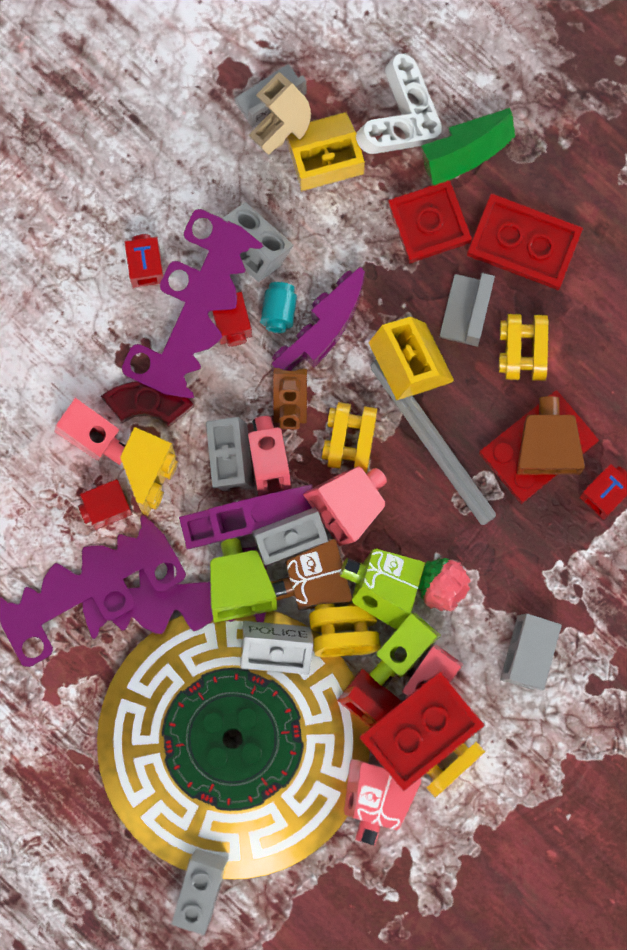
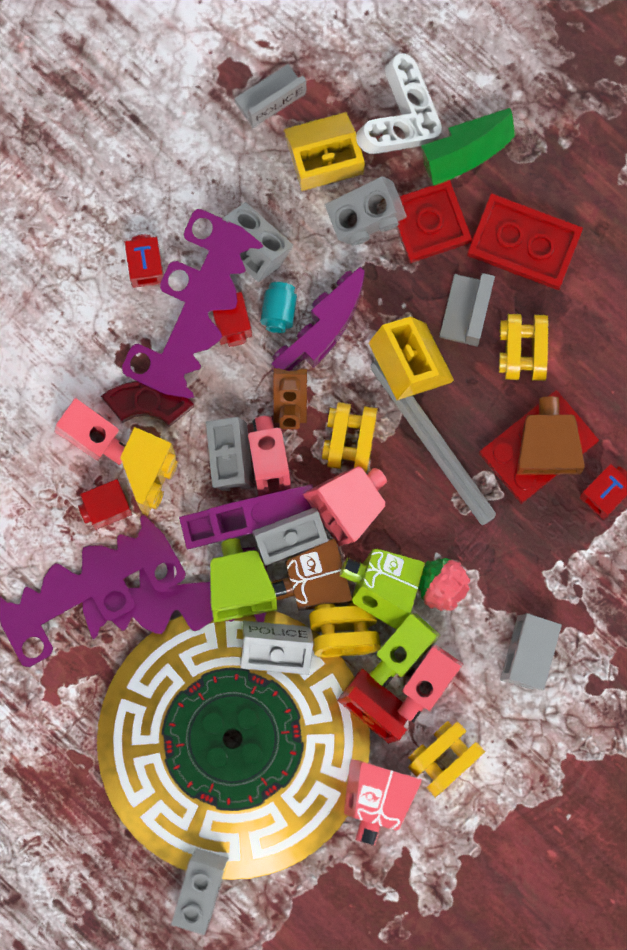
(288, 114): tan brick -> none
(364, 203): none -> light grey brick
(422, 730): red plate -> none

